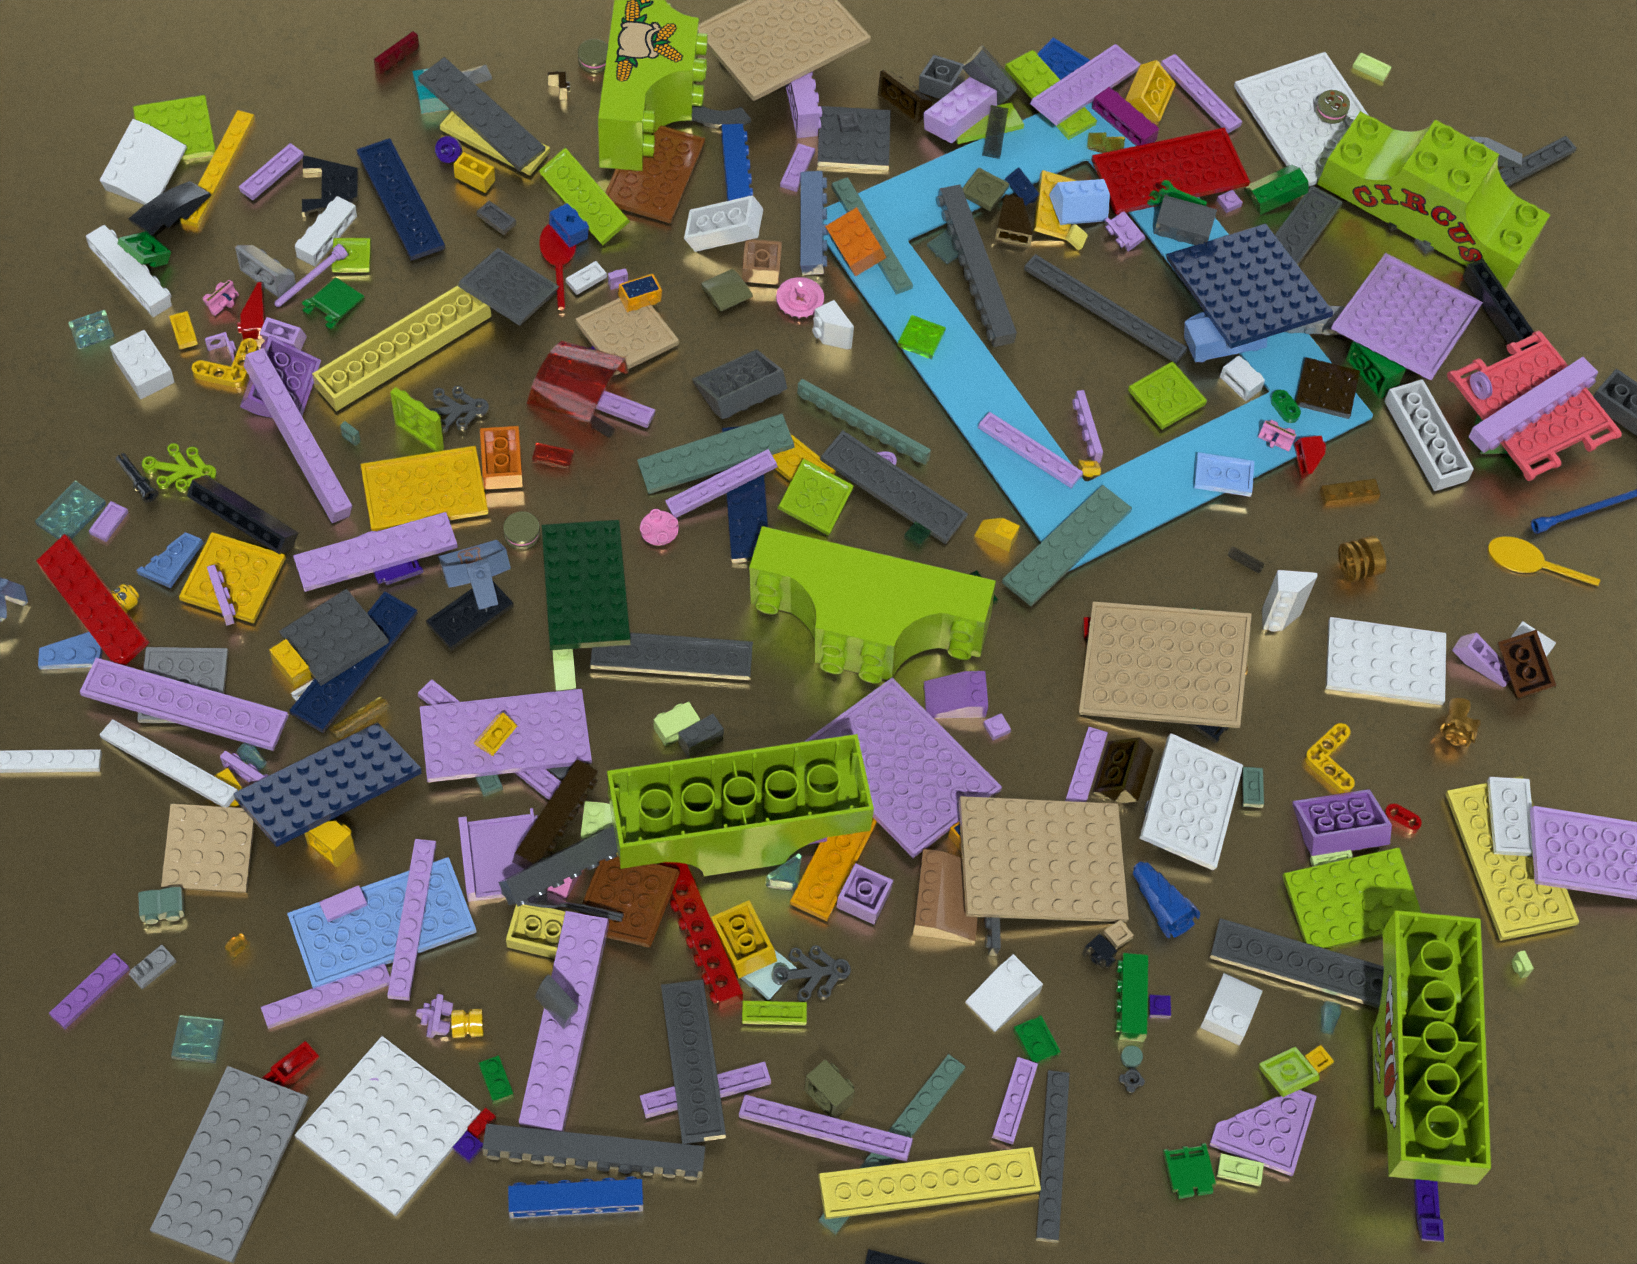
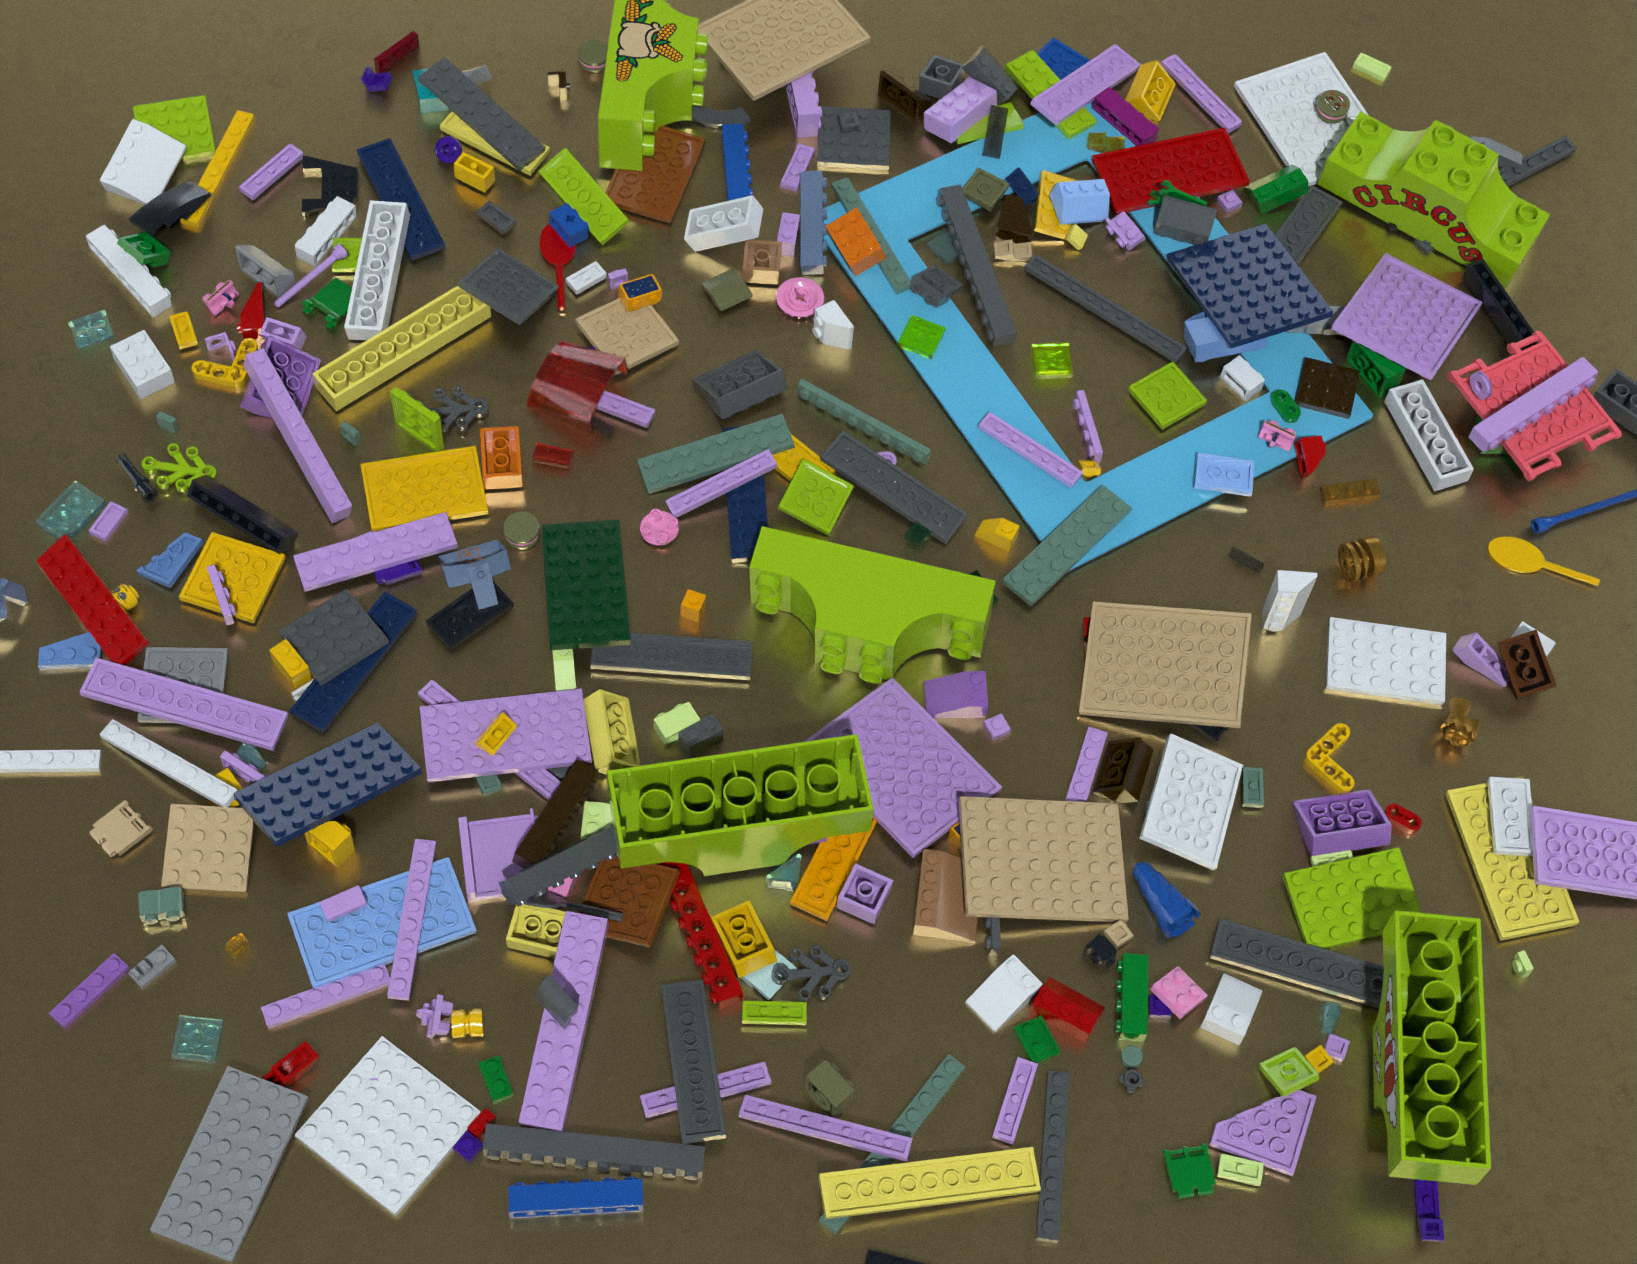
(119, 830): none -> tan plate
(167, 422): none -> sand green tile
(359, 718): clear yellow plate -> none
(377, 81): none -> dark purple bracket
(377, 269): none -> white brick
(611, 731): none -> light yellow slope
(693, 605): none -> light orange brick
(788, 233): none -> lavender brick
(935, 285): none -> dark grey plate
(1017, 252): none -> tan slope
(1052, 361): none -> clear neon green plate
(1067, 1009): none -> red slope
(1179, 992): none -> bright pink plate
(1336, 1047): none -> lavender tile

